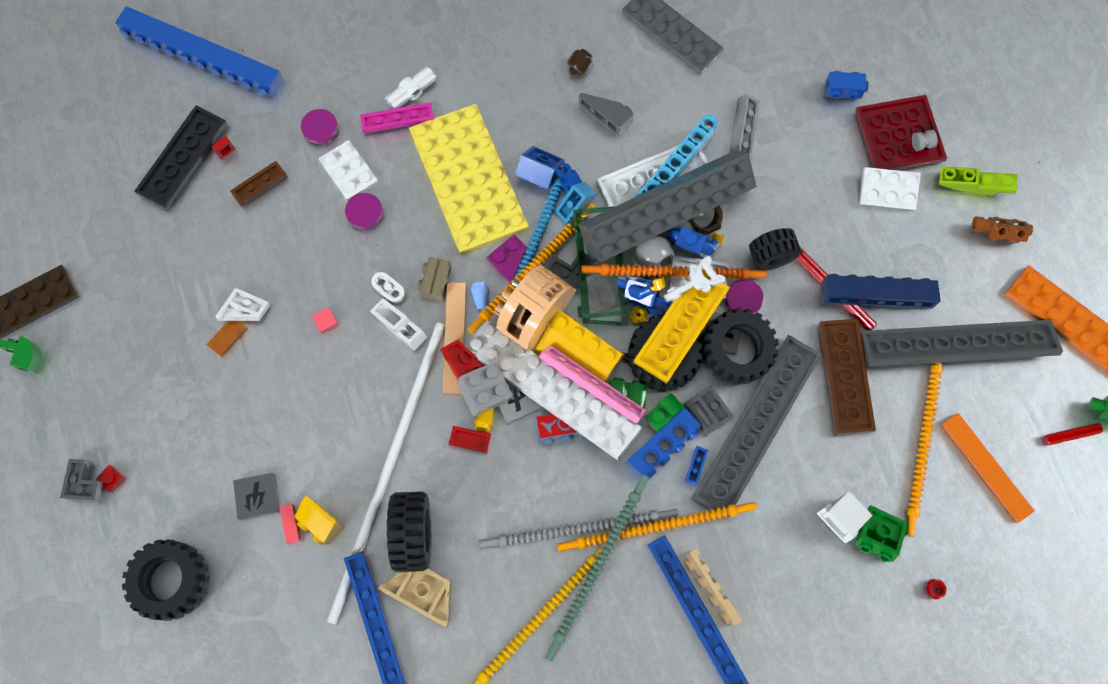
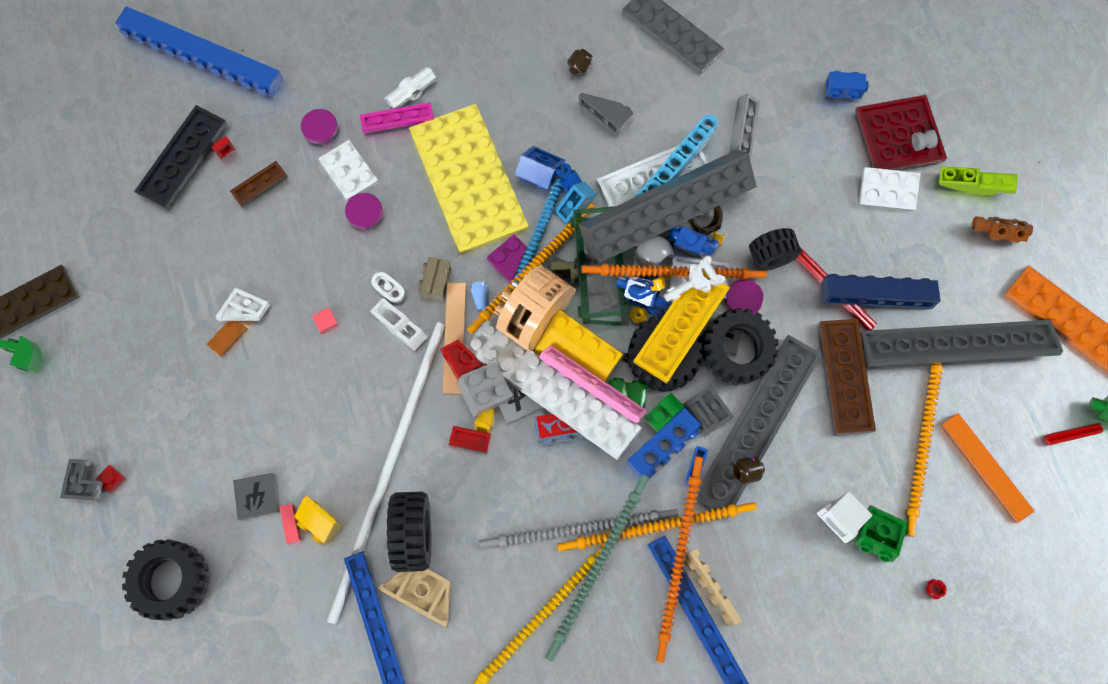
(563, 268): none -> olive bracket
(665, 635): none -> orange hose
(748, 470): none -> dark brown head

